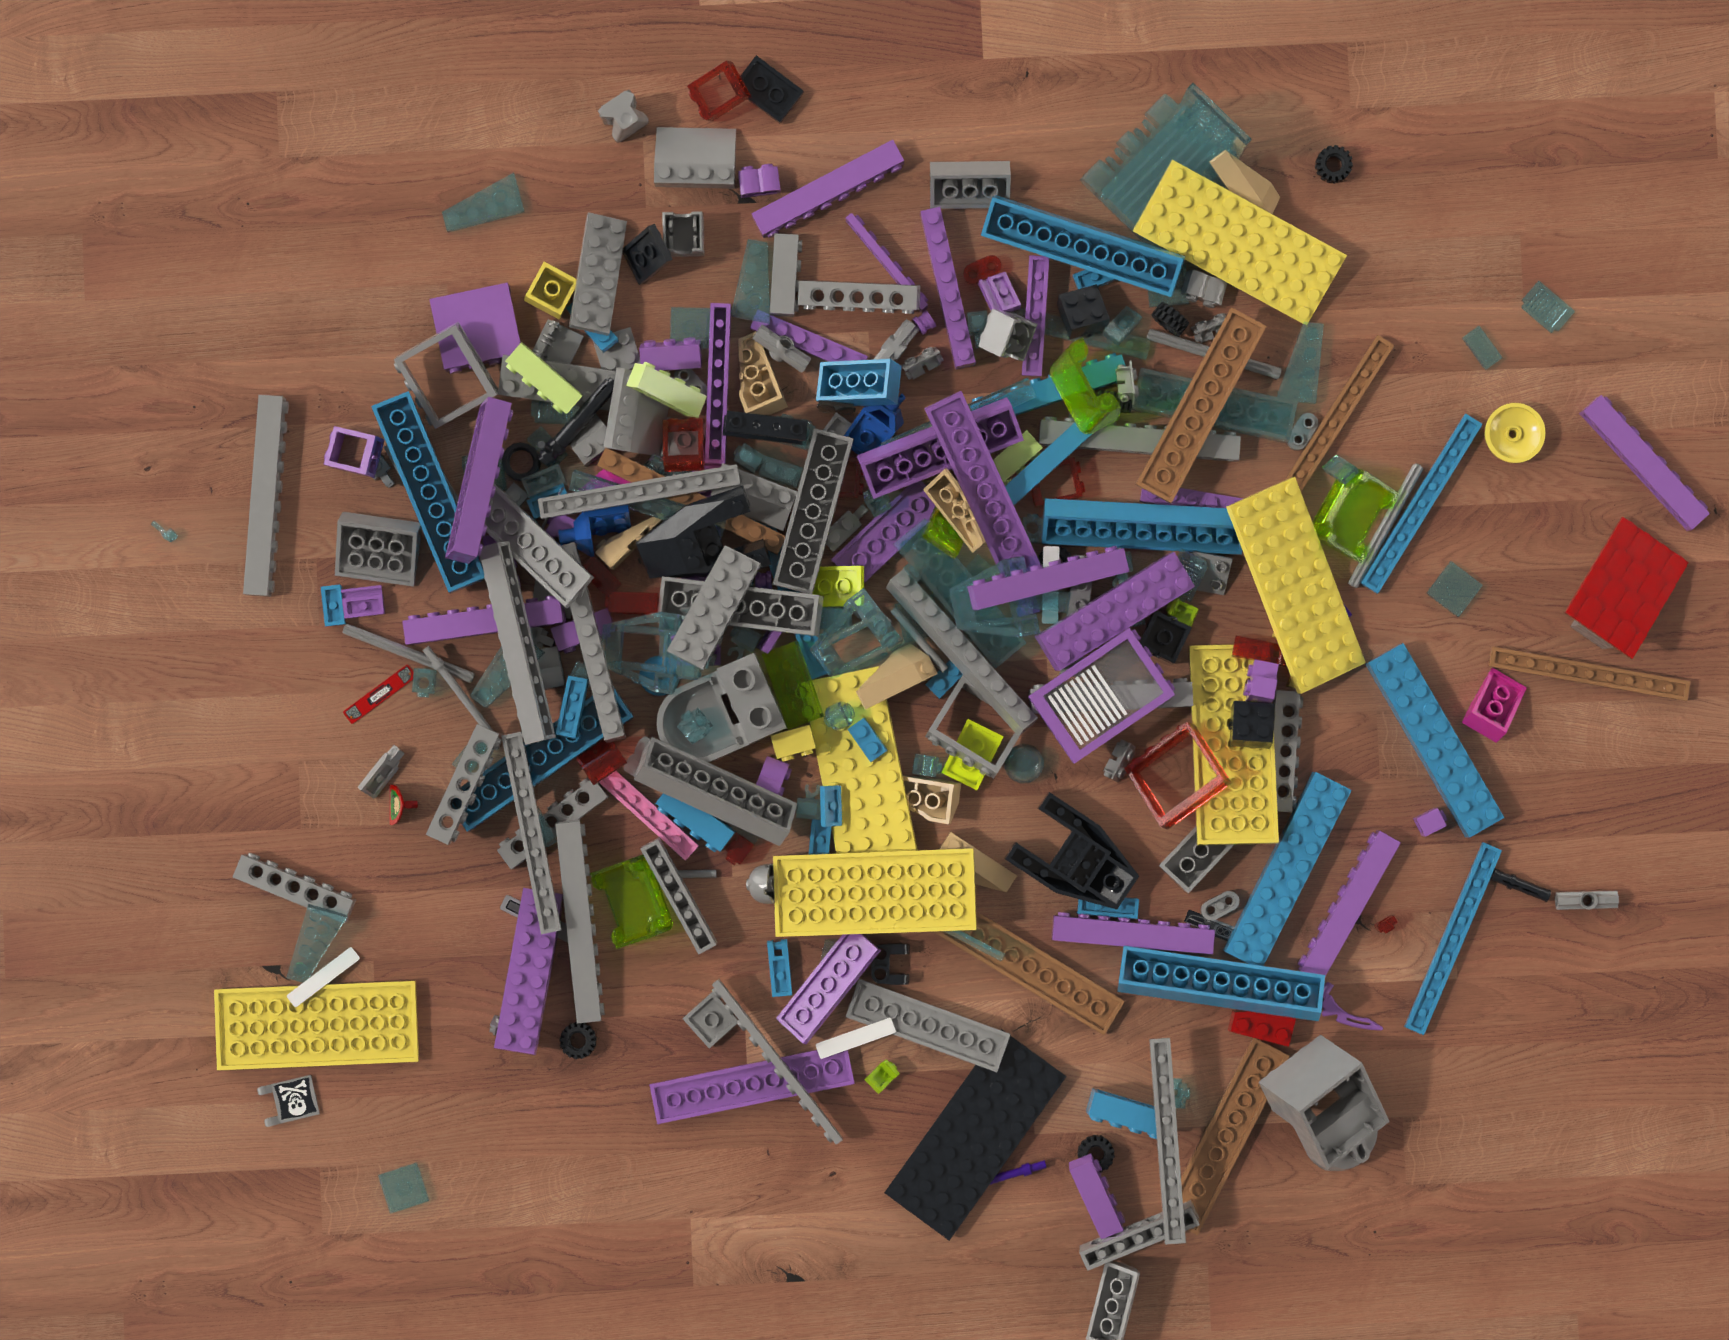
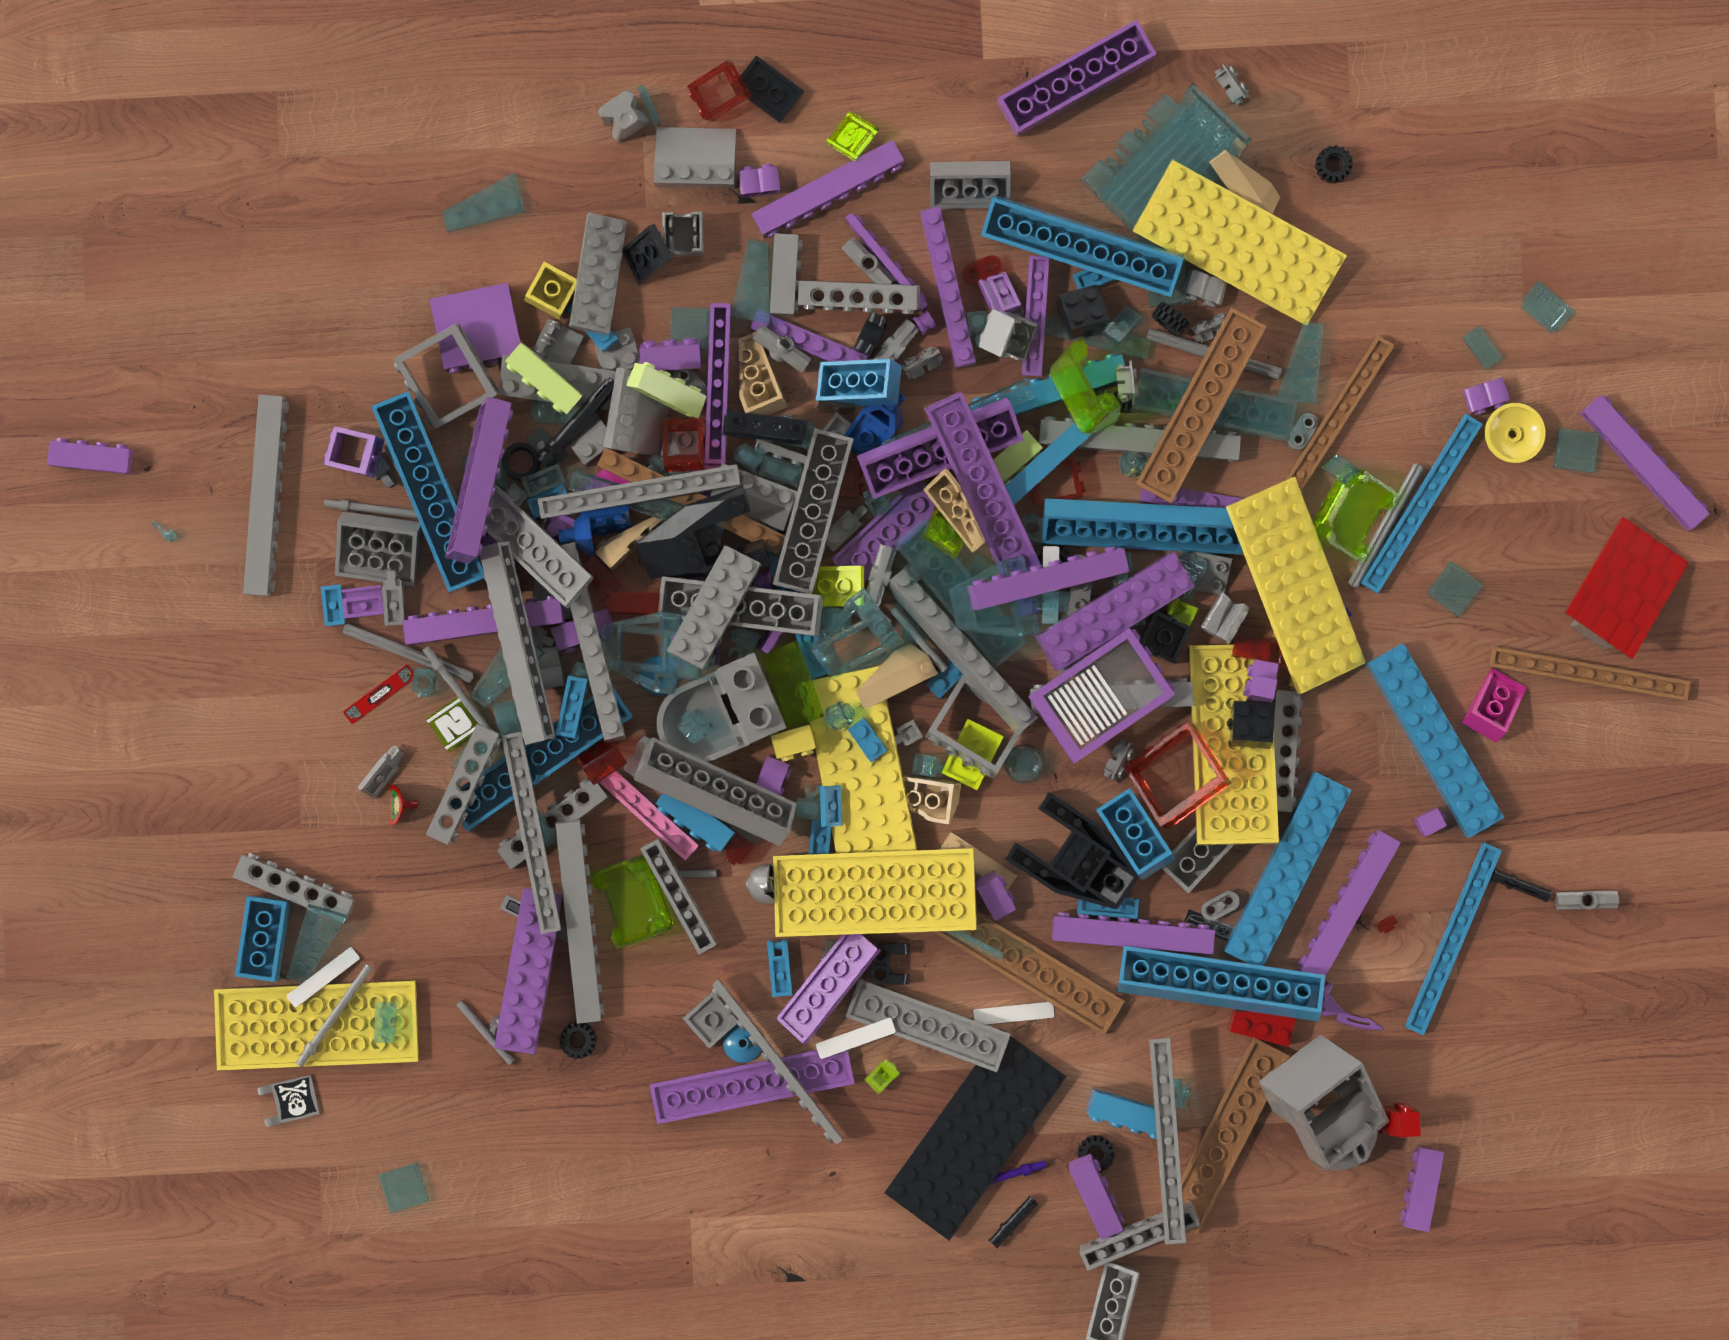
(90, 457): none -> medium lavender brick
(262, 938): none -> dark azure brick
(311, 1047): none -> light grey bar
(346, 505): none -> light grey bar
(385, 1022): none -> clear light blue plate
(393, 599): none -> light grey hinge
(452, 723): none -> tile
(483, 1030): none -> light grey bar
(506, 717): none -> clear light blue brick
(649, 105): none -> clear light blue tile
(734, 1050): none -> dark azure dish
(780, 453): none -> light grey hinge
(852, 135): none -> clear neon green tile
(859, 254): none -> light grey piece
(870, 334): none -> black piece
(880, 573): none -> light grey piece
(908, 733): none -> light grey plate
(994, 895): none -> medium lavender brick
(1012, 1222): none -> black pin
(1014, 1013): none -> white sticker
(1076, 78): none -> medium lavender brick
(1132, 464): none -> clear light blue head
(1136, 834): none -> dark azure brick
(1224, 618): none -> light grey piece
(1228, 77): none -> light grey hinge
(1403, 1121): none -> red wedge
(1422, 1188): none -> medium lavender brick
(1486, 395): none -> medium lavender brick
(1576, 450): none -> clear light blue tile

